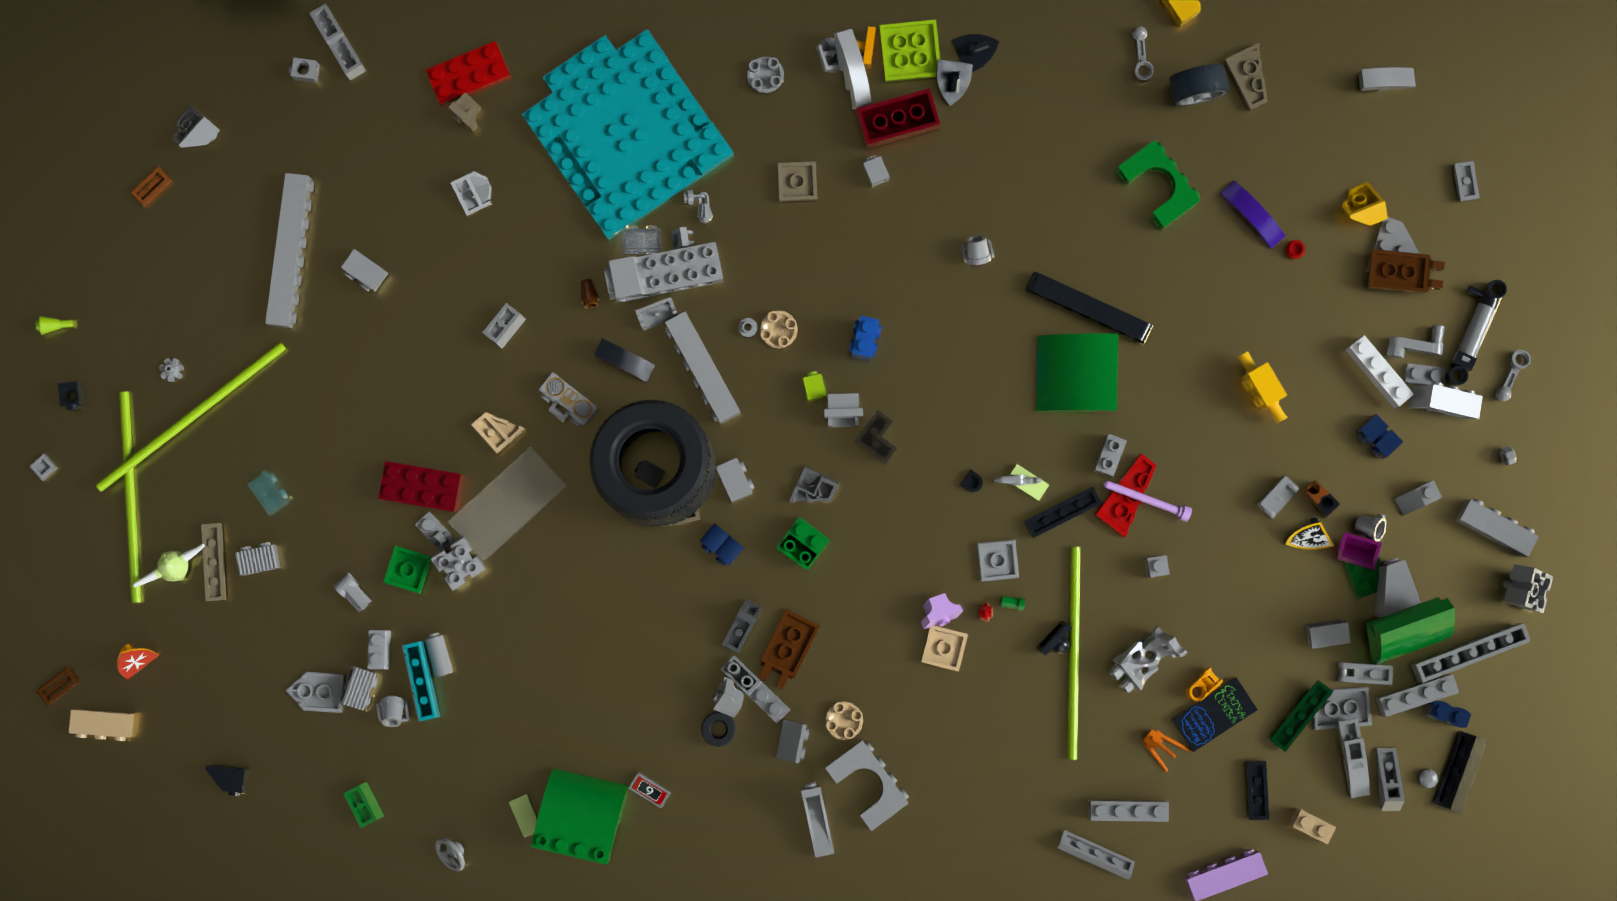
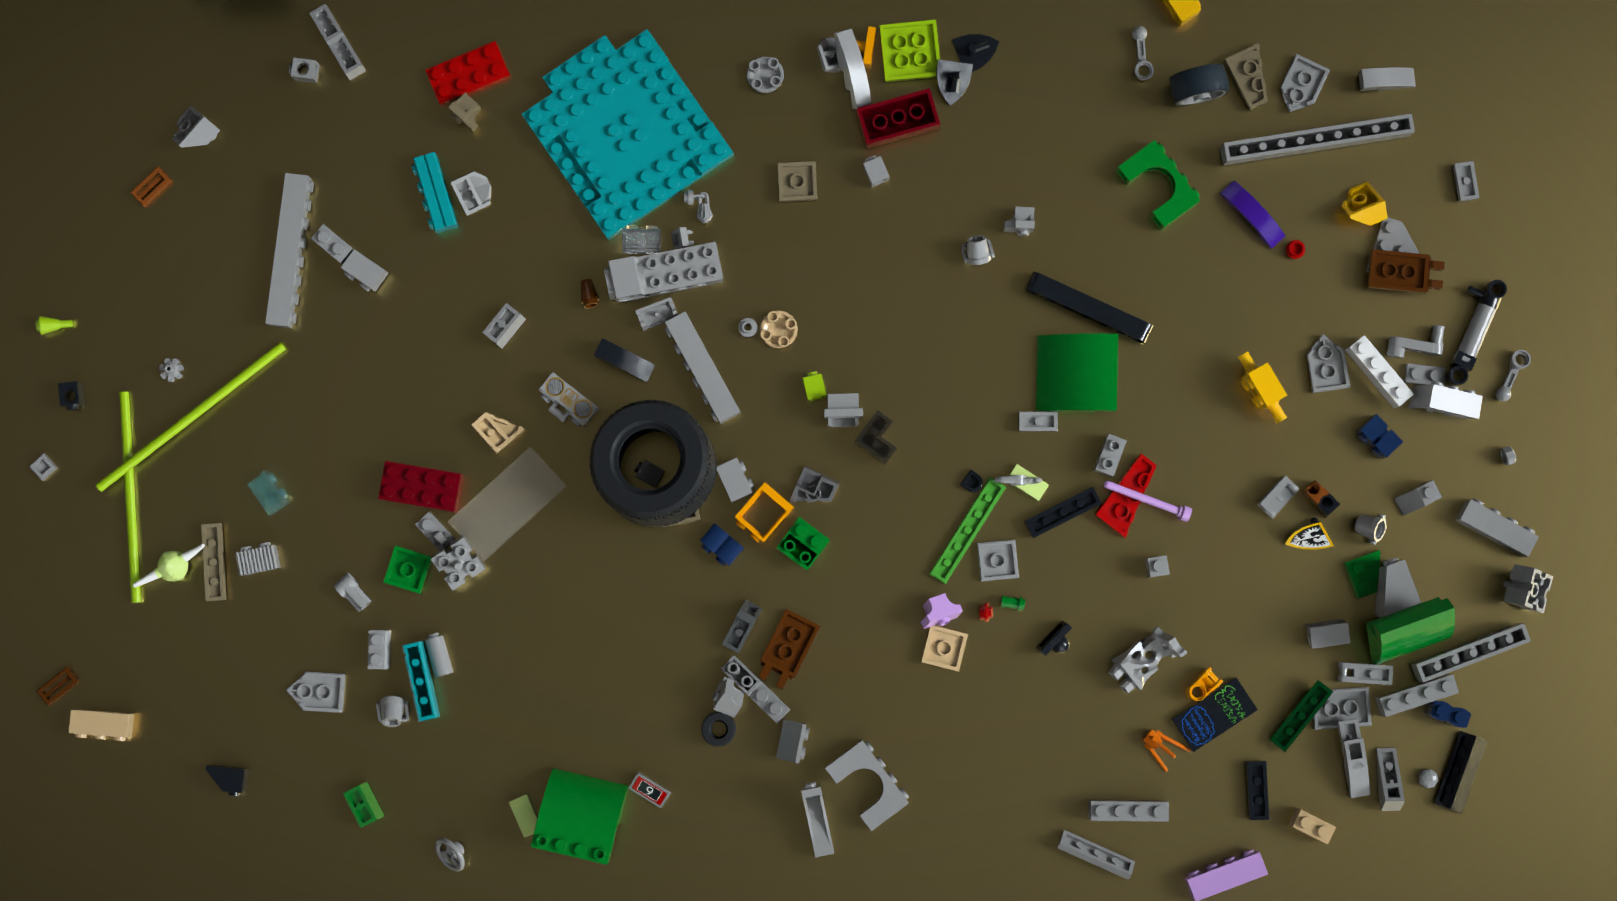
(133, 660): shield -> none
(332, 244): none -> light grey brick
(358, 688): light grey brick -> none
(435, 192): none -> teal brick
(757, 536): none -> light orange window
(844, 720): tan dish -> none
(866, 332): blue brick -> none
(967, 530): none -> bright green tile
(1022, 221): none -> light grey brick
(1038, 421): none -> light grey plate
(1073, 653): lime piece -> none
(1302, 83): none -> light grey tile
(1317, 139): none -> light grey brick
(1327, 366): none -> light grey tile
(1359, 551): magenta panel -> none

